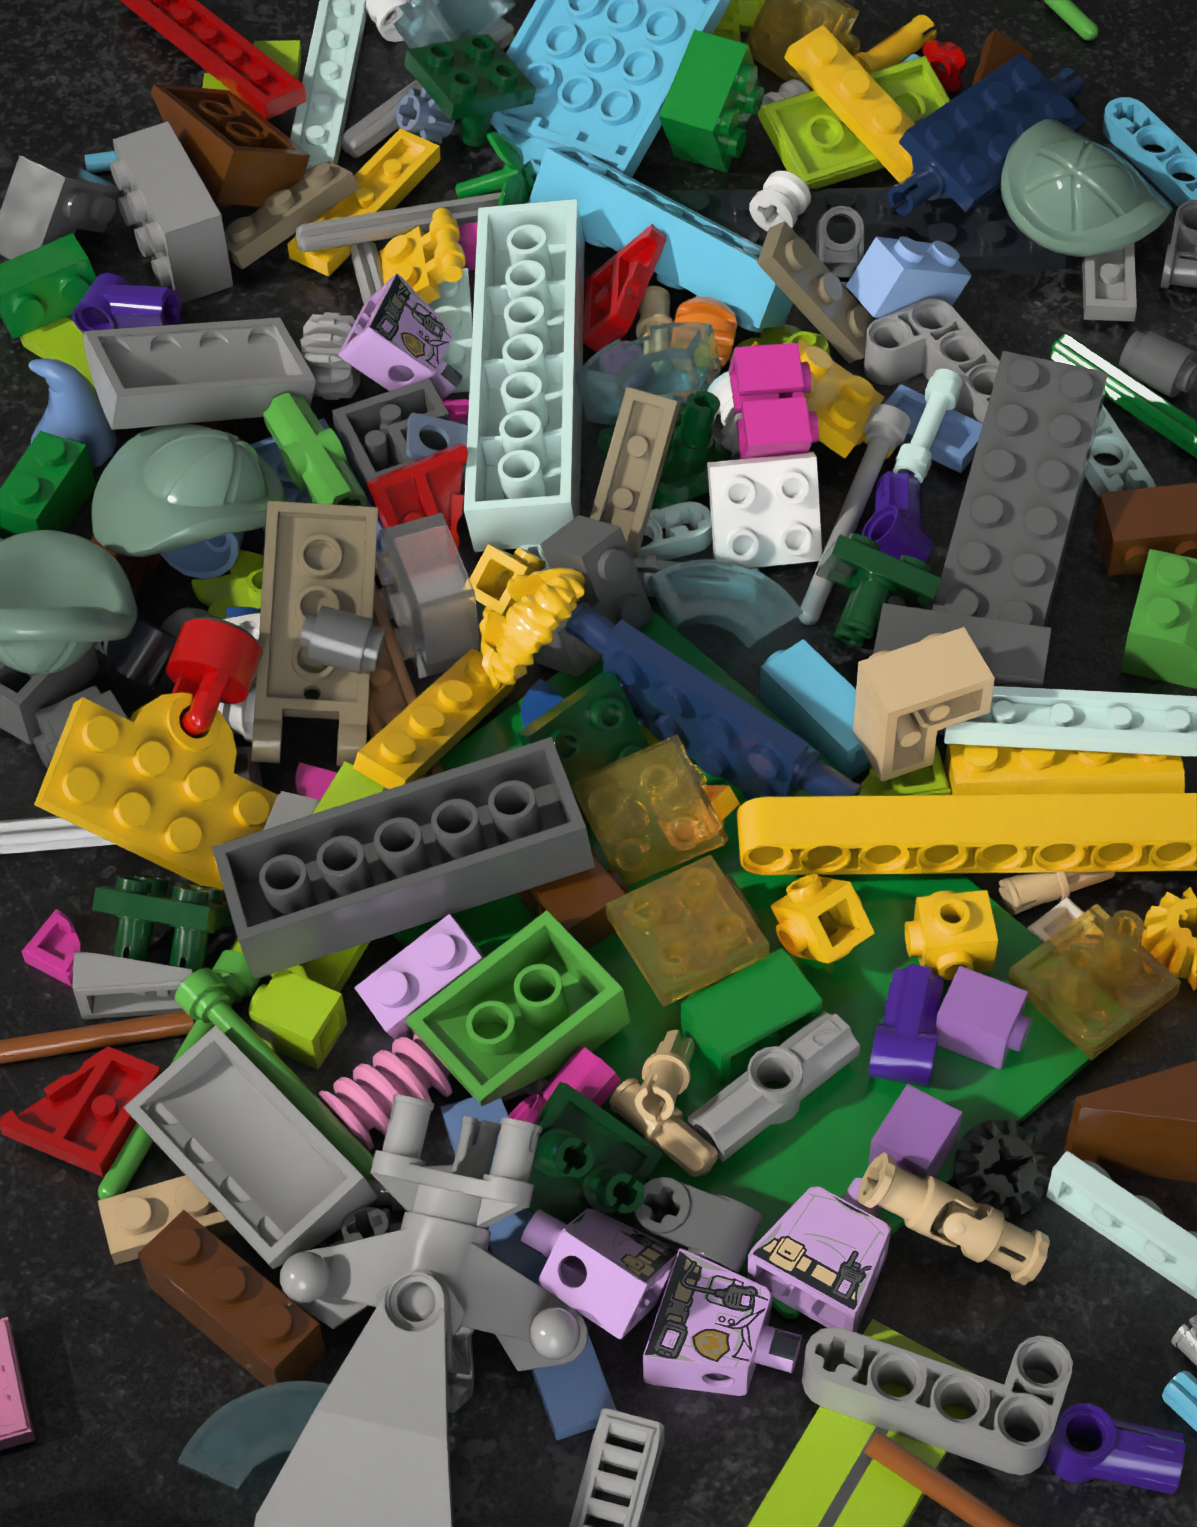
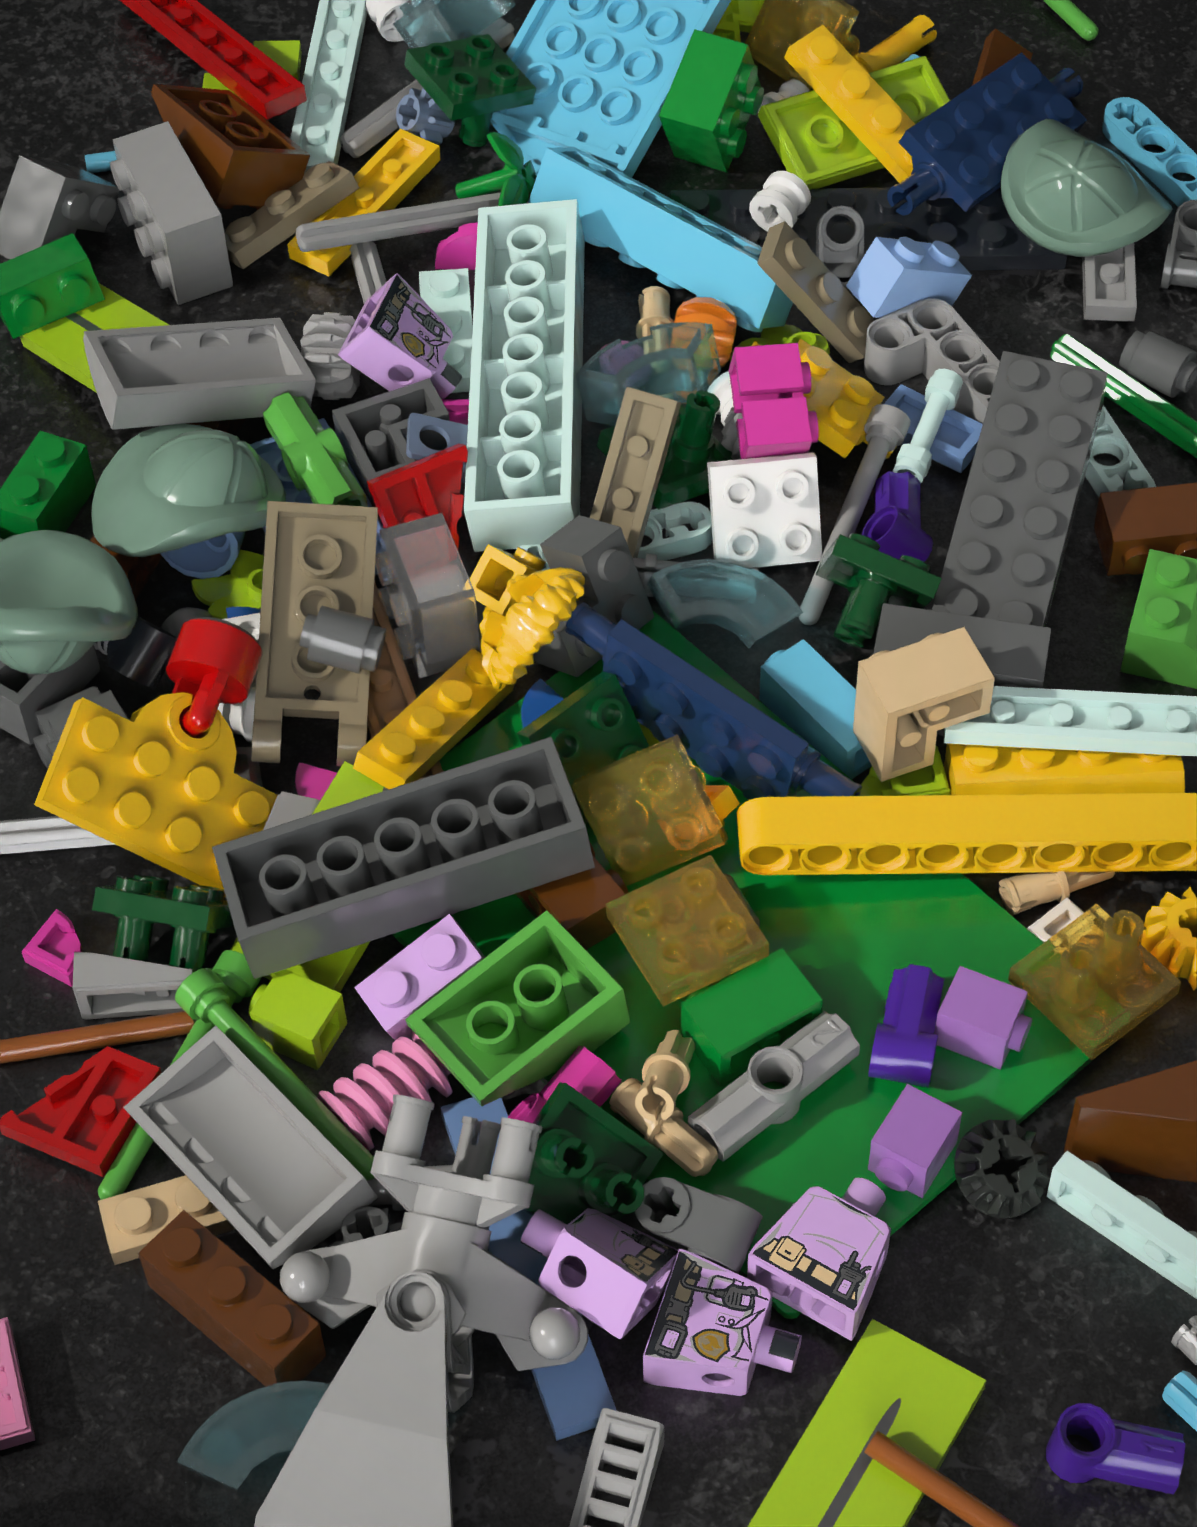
(74, 410): medium blue hat -> none
(118, 305): dark purple piece -> none
(426, 258): yellow plate -> none
(618, 288): red wing -> none
(821, 919): yellow brick -> none
(934, 1386): light grey beam -> none
(952, 57): red plate -> none
(953, 932): yellow brick -> none
(954, 1218): tan piece -> none

